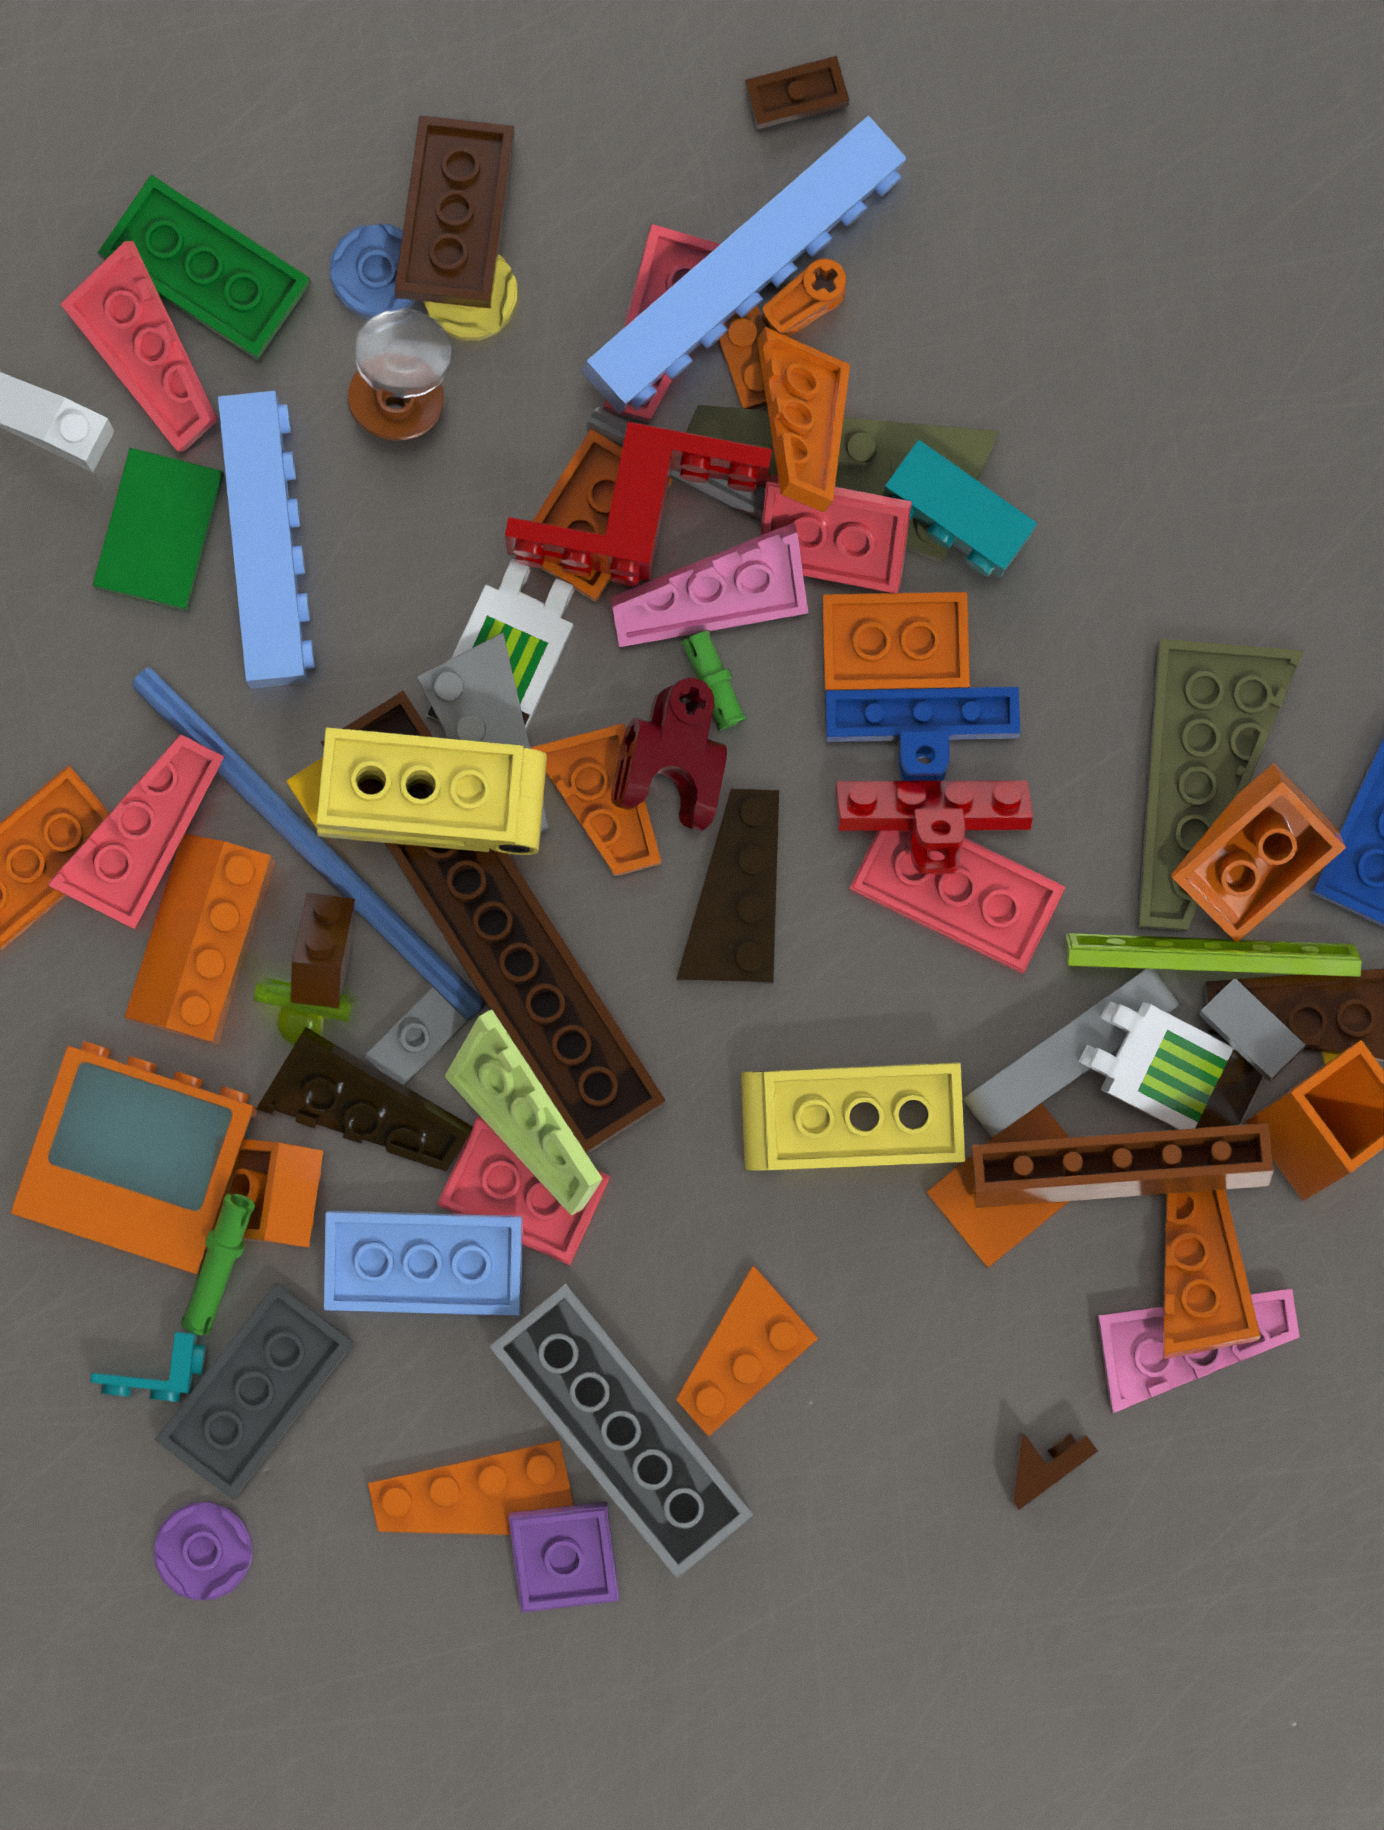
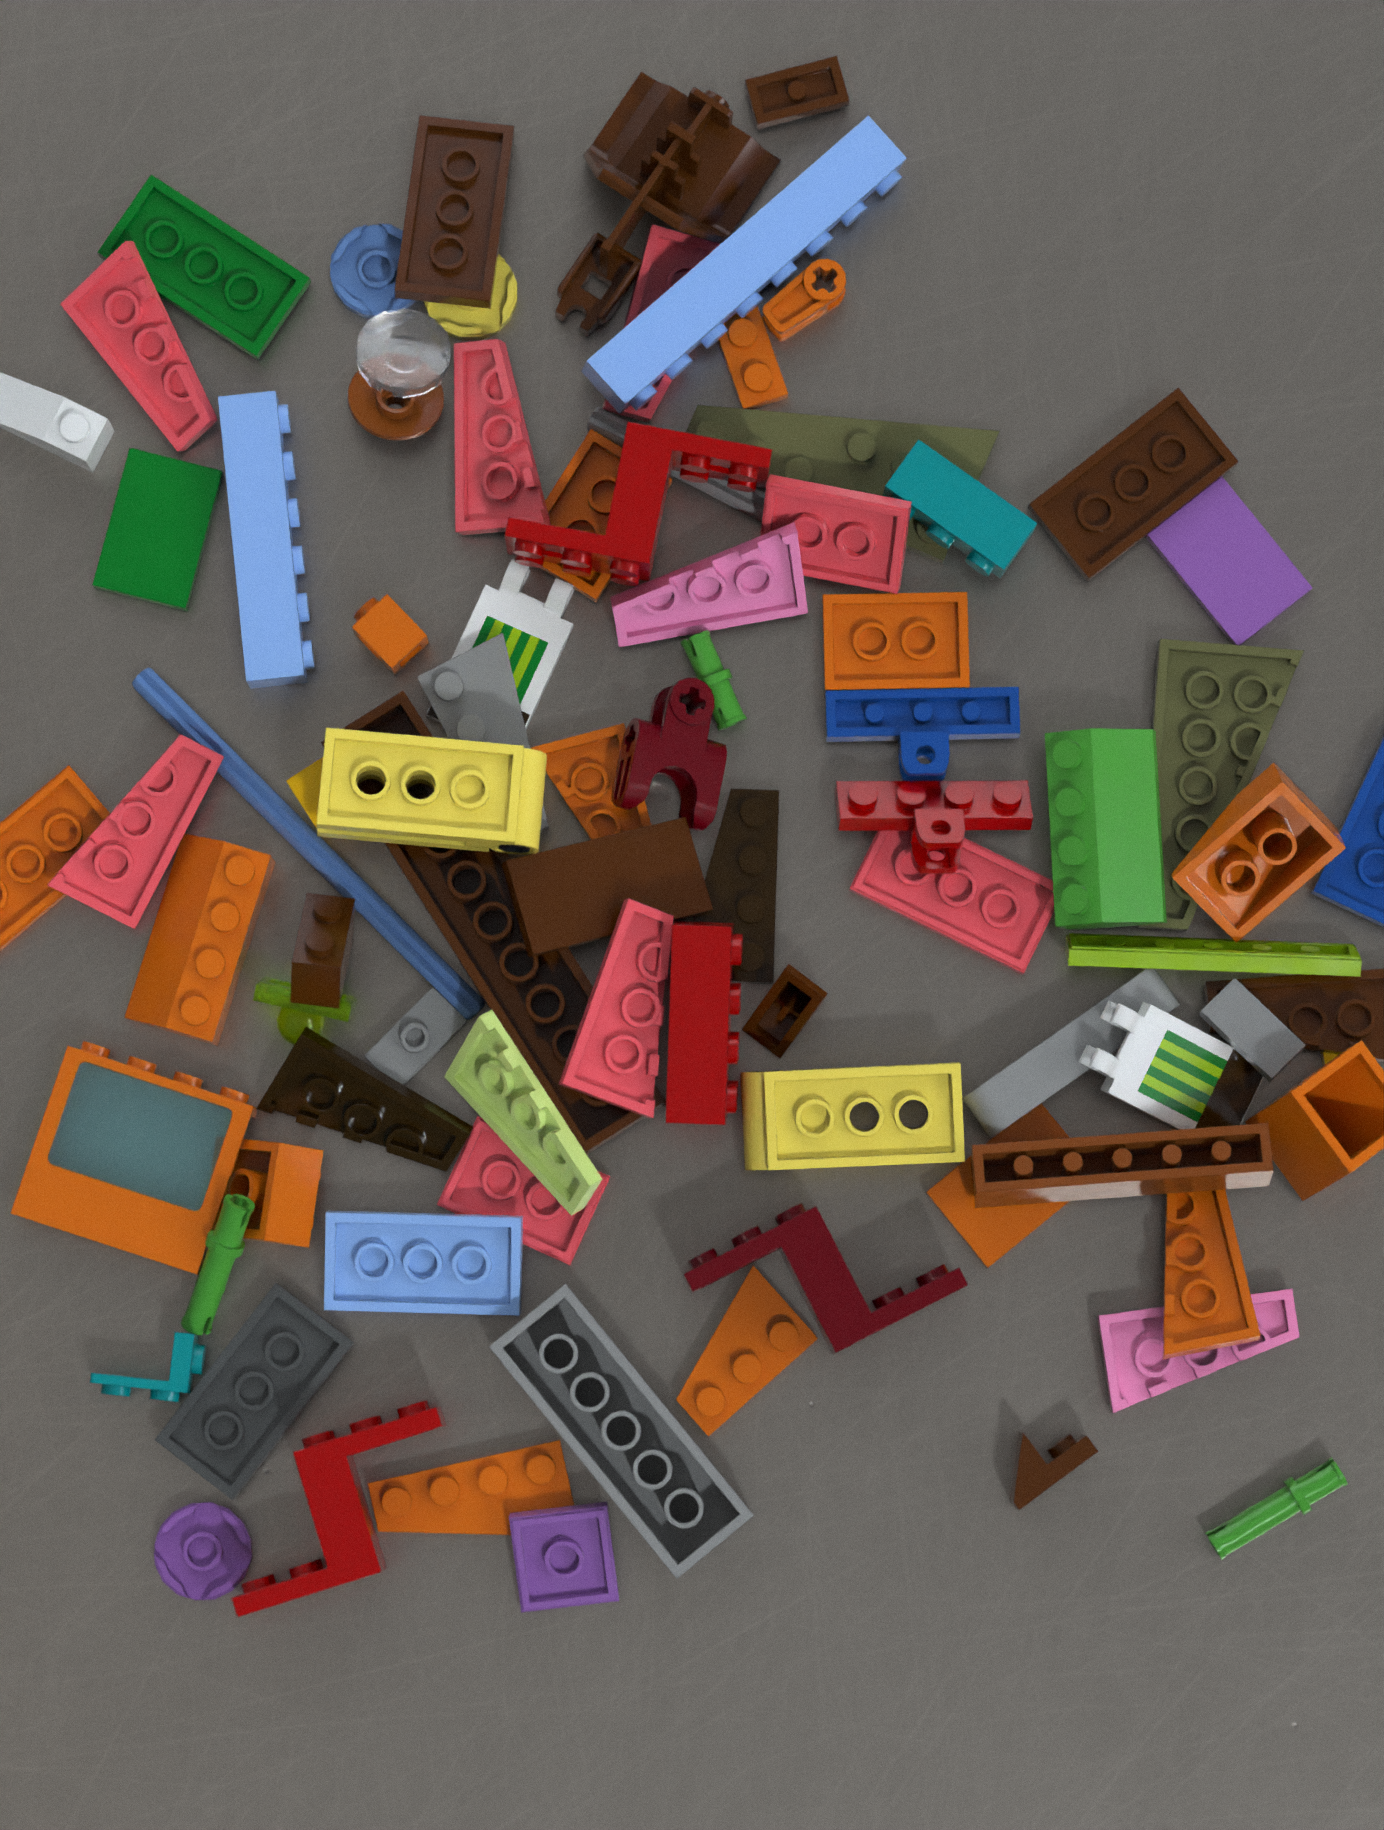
(338, 1508): none -> red bracket
(389, 633): none -> orange brick
(492, 444): none -> coral wing
(579, 888): none -> reddish brown tile
(621, 1025): none -> coral wing
(677, 163): none -> reddish brown piece
(701, 1023): none -> red brick
(785, 1011): none -> reddish brown slope
(805, 416): orange wing -> none
(822, 1277): none -> dark red bracket
(1105, 828): none -> bright green slope
(1132, 484): none -> reddish brown plate
(1228, 562): none -> medium lavender tile
(1276, 1508): none -> bright green pin

